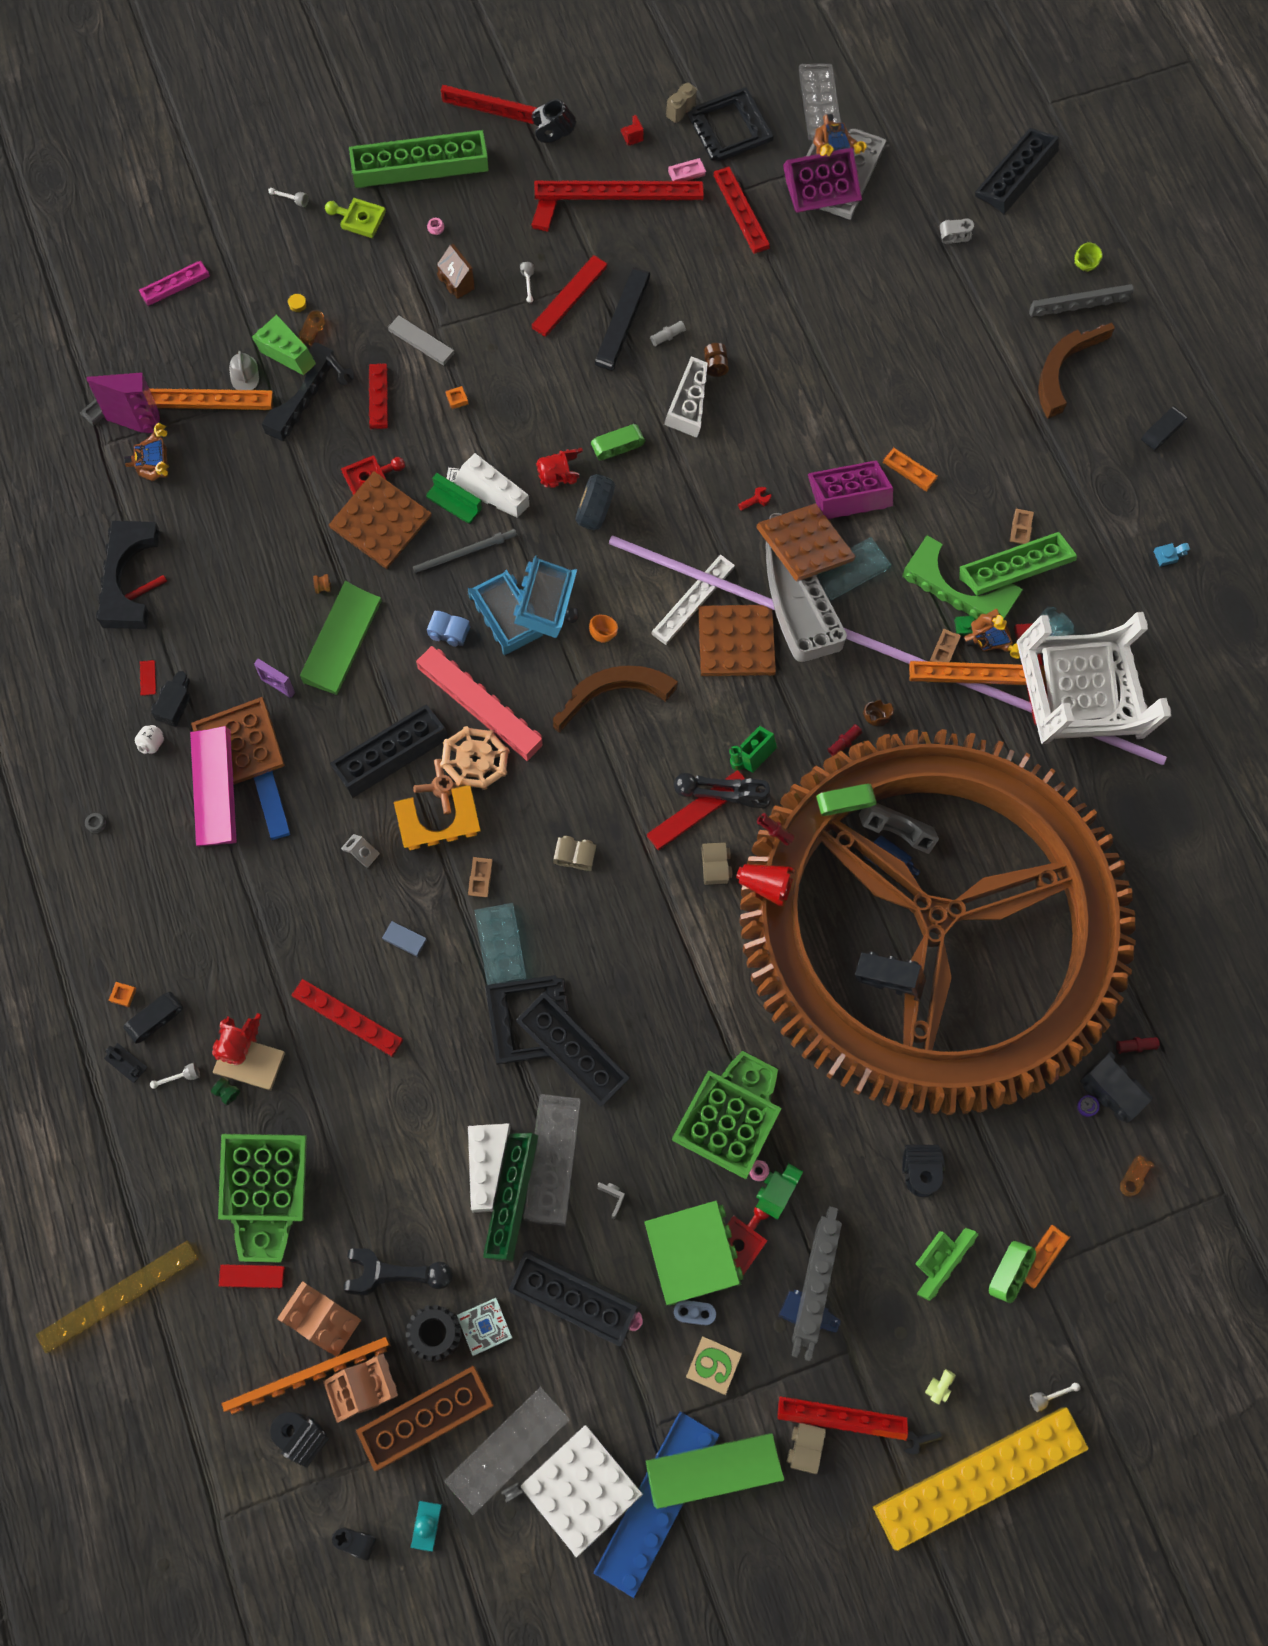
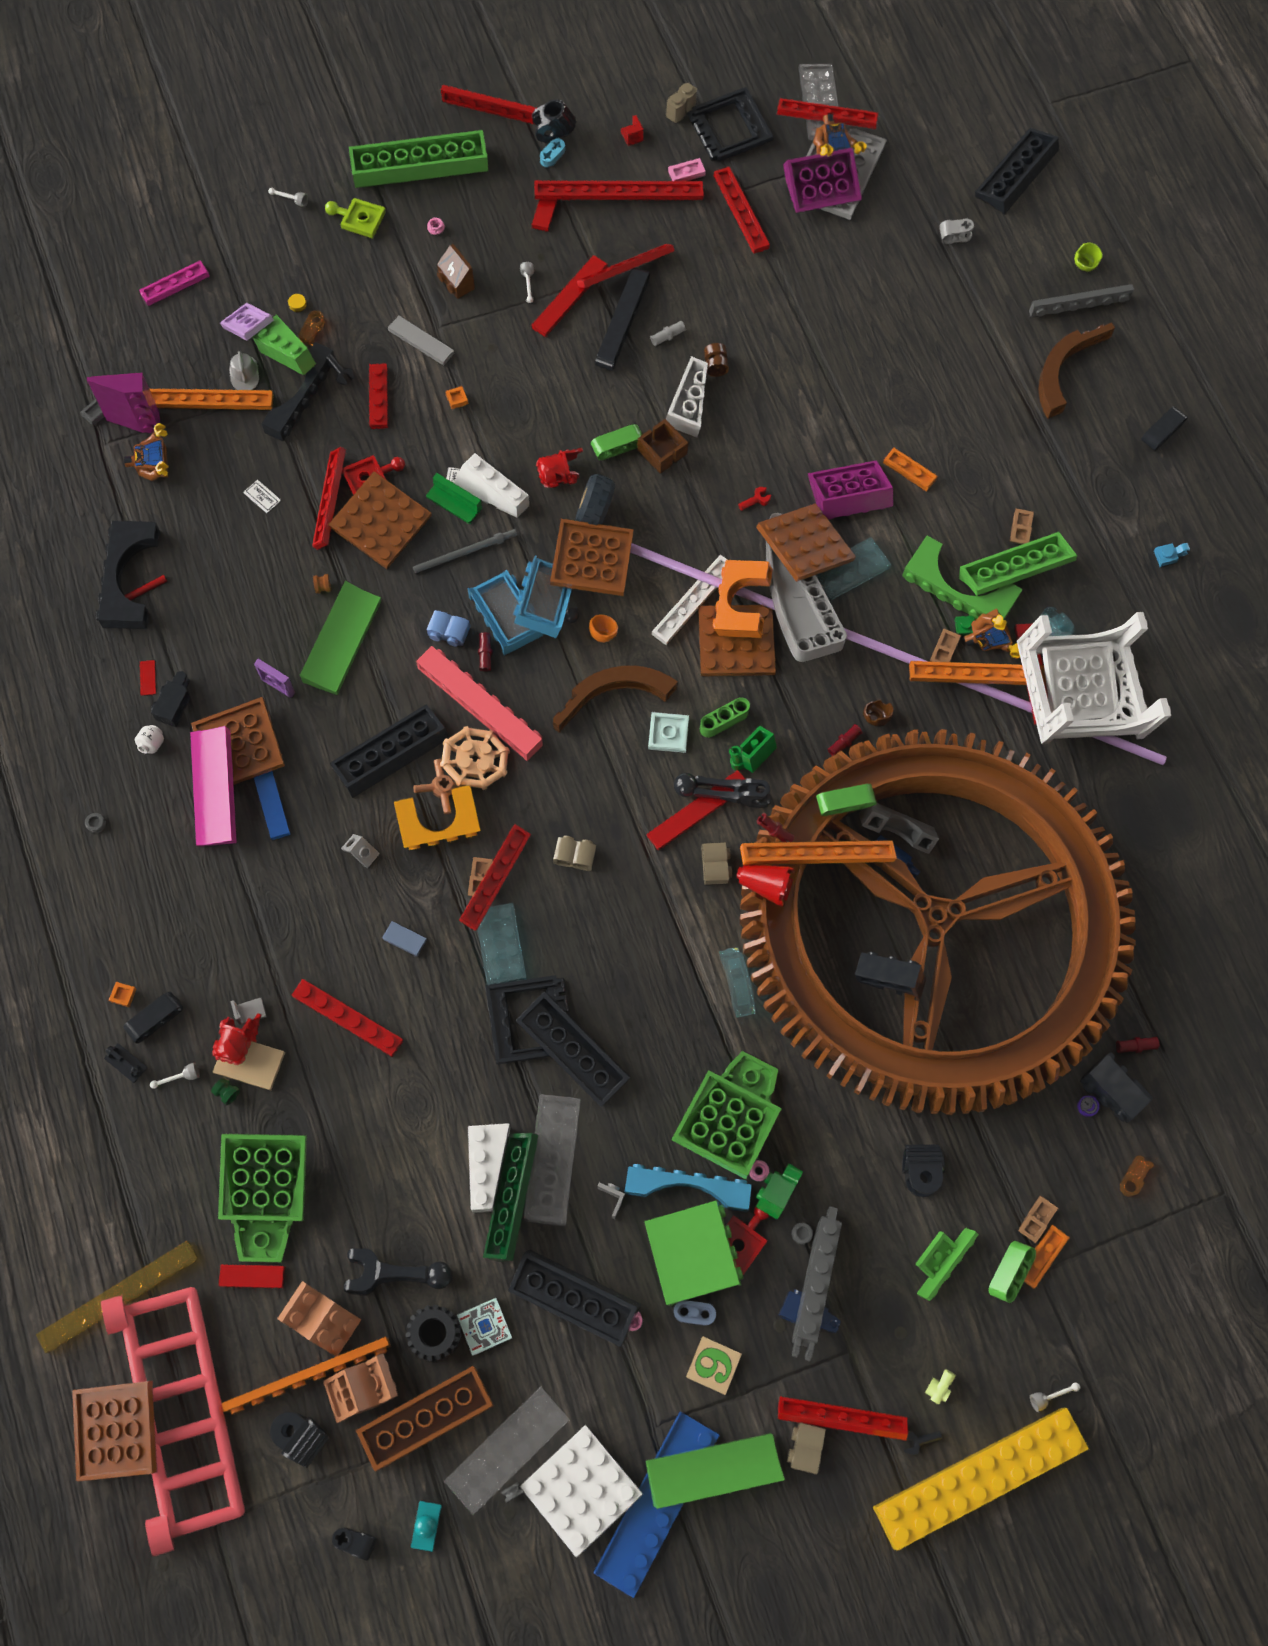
(114, 1431): none -> dark orange plate
(120, 1318): none -> coral fence
(246, 321): none -> lavender tile
(248, 1010): none -> light grey bracket
(261, 496): none -> white sticker
(328, 498): none -> red tile
(485, 652): none -> dark red pin
(494, 877): none -> red tile
(550, 151): none -> medium azure beam
(591, 557): none -> dark orange plate
(625, 265): none -> red tile
(665, 447): none -> reddish brown piece
(668, 732): none -> light aqua tile
(730, 710): none -> bright green beam
(730, 1194): none -> dark azure arch
(736, 576): none -> orange arch
(738, 981): none -> clear light blue arch
(802, 1233): none -> dark grey tile
(817, 111): none -> red tile
(817, 852): none -> orange plate
(1037, 1219): none -> medium nougat slope

